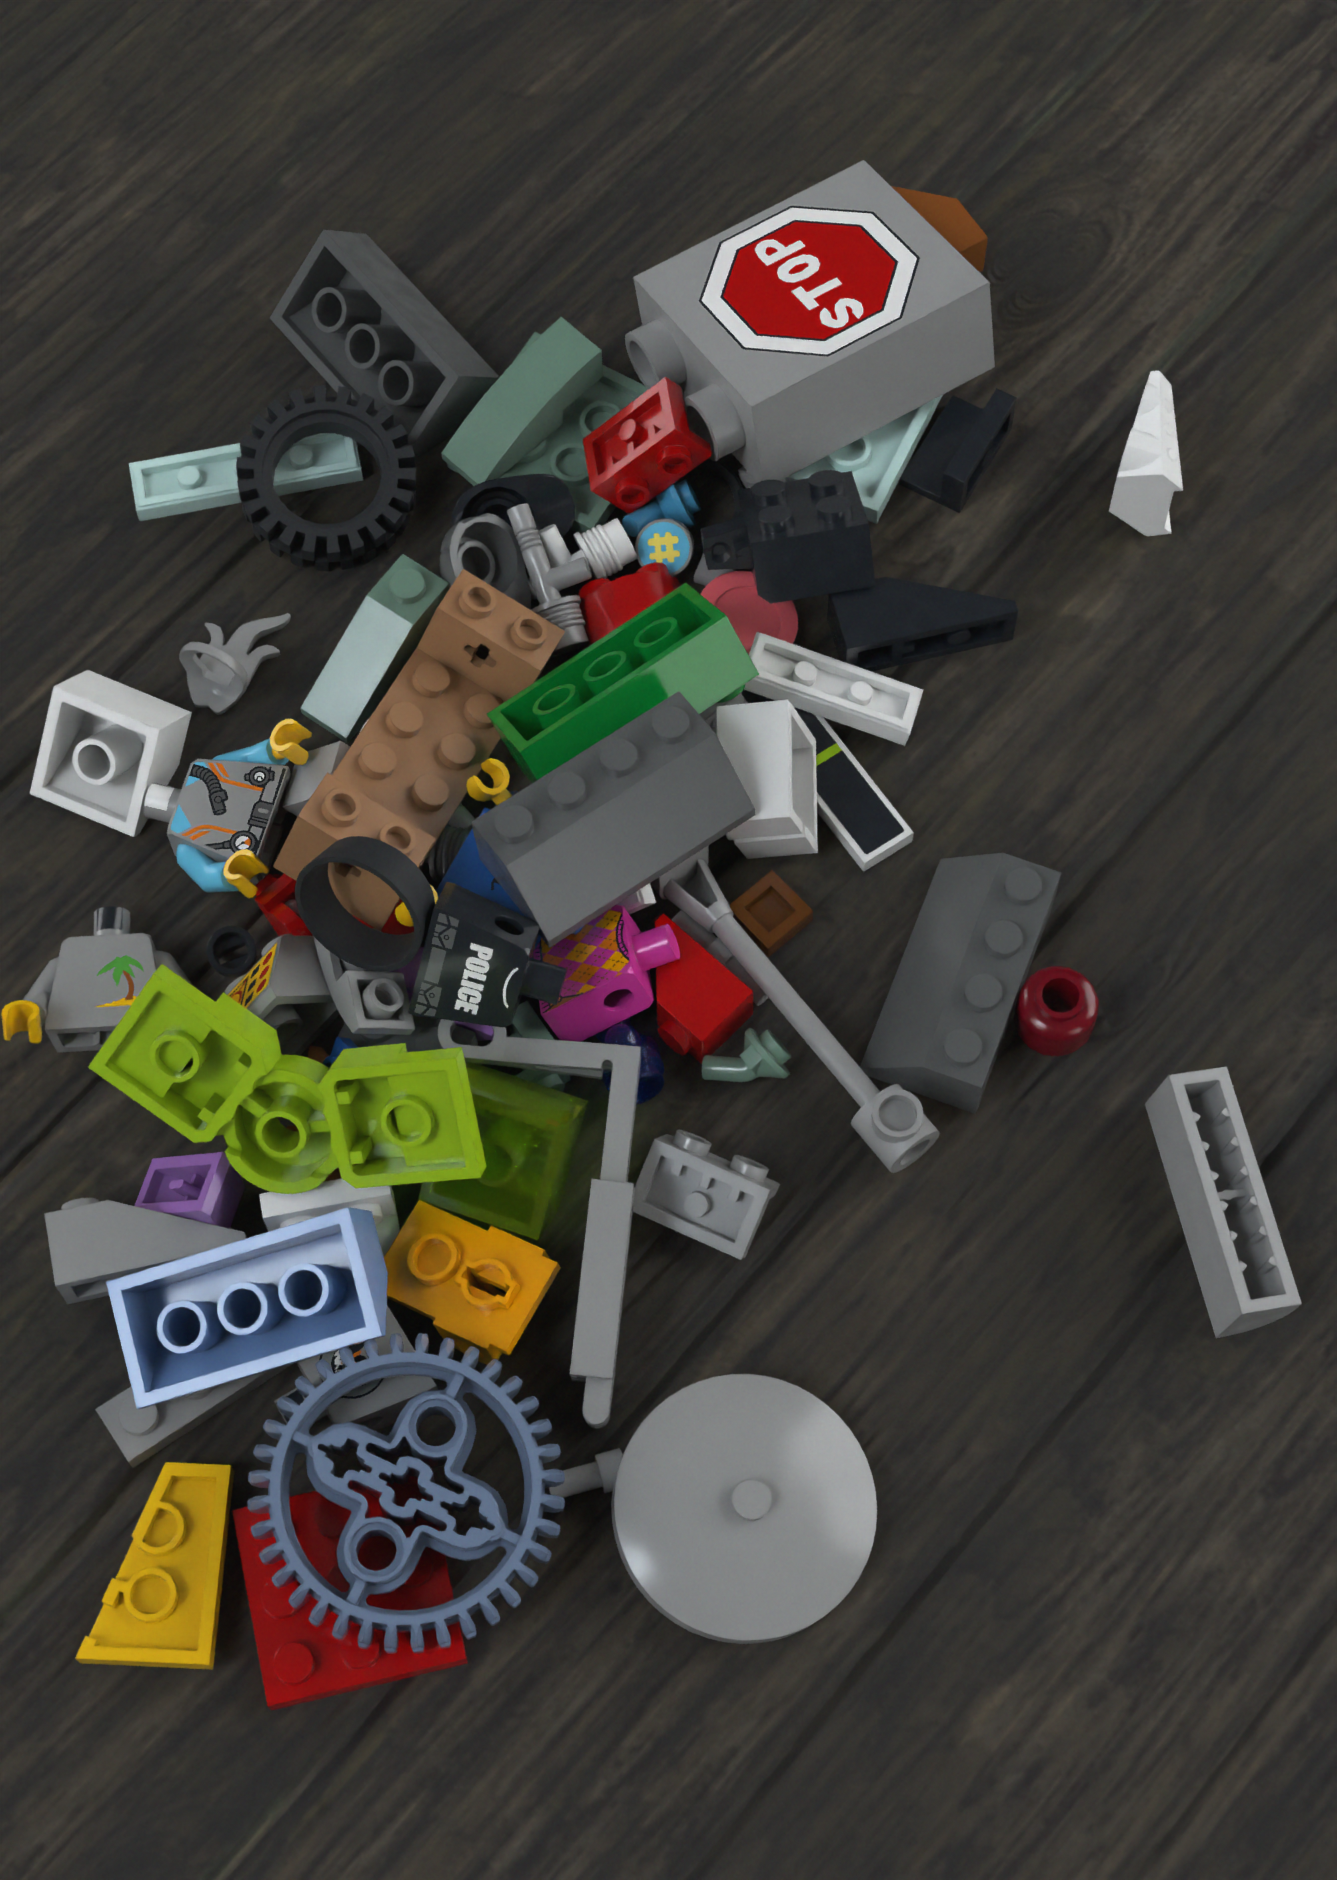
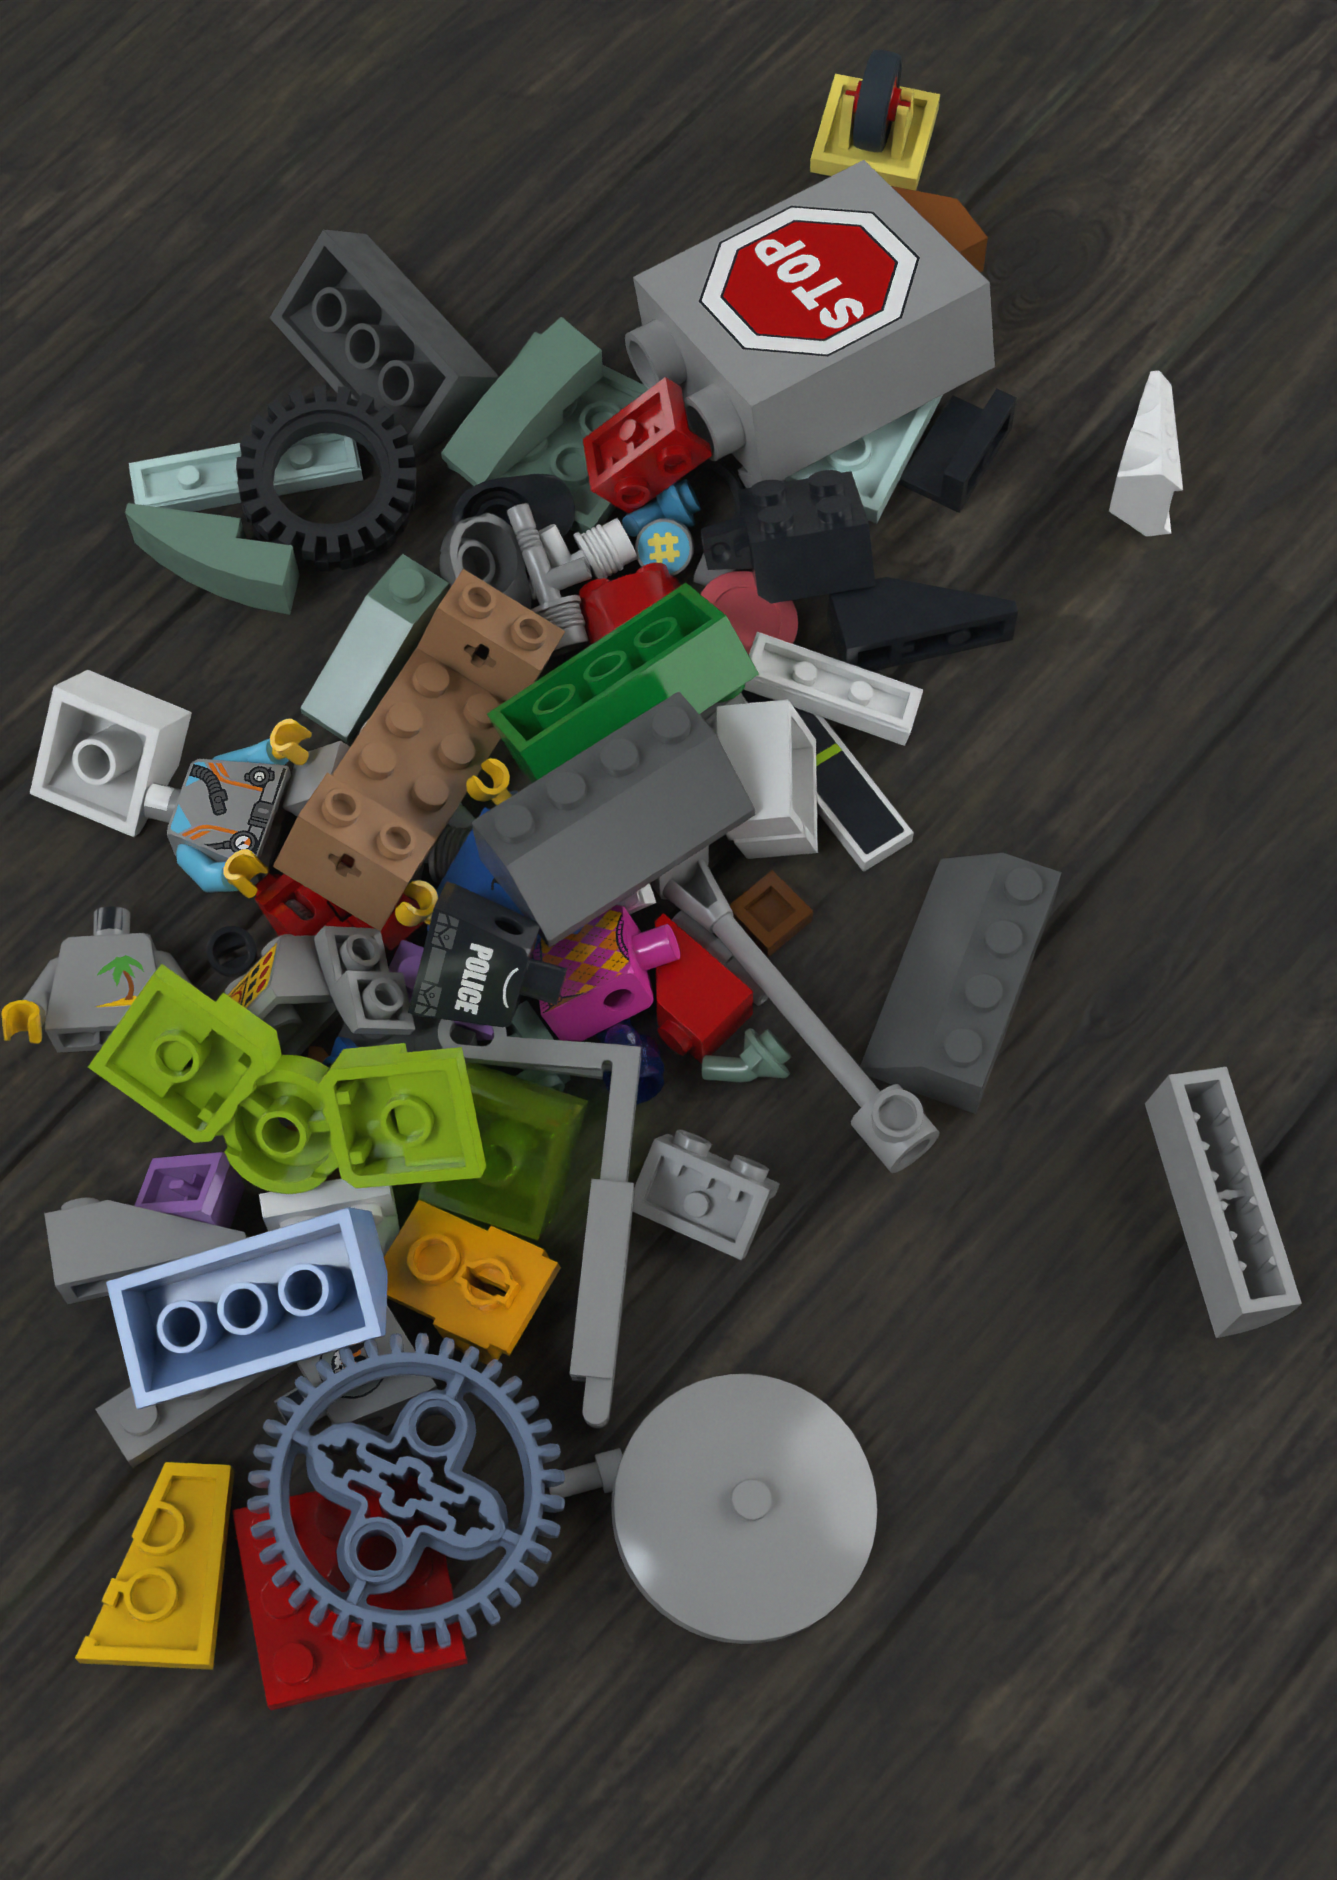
(217, 555): none -> sand green slope
(227, 670): light grey piece -> none
(344, 933): black tyre -> none
(876, 123): none -> light yellow plate
(1056, 1011): dark red head -> none

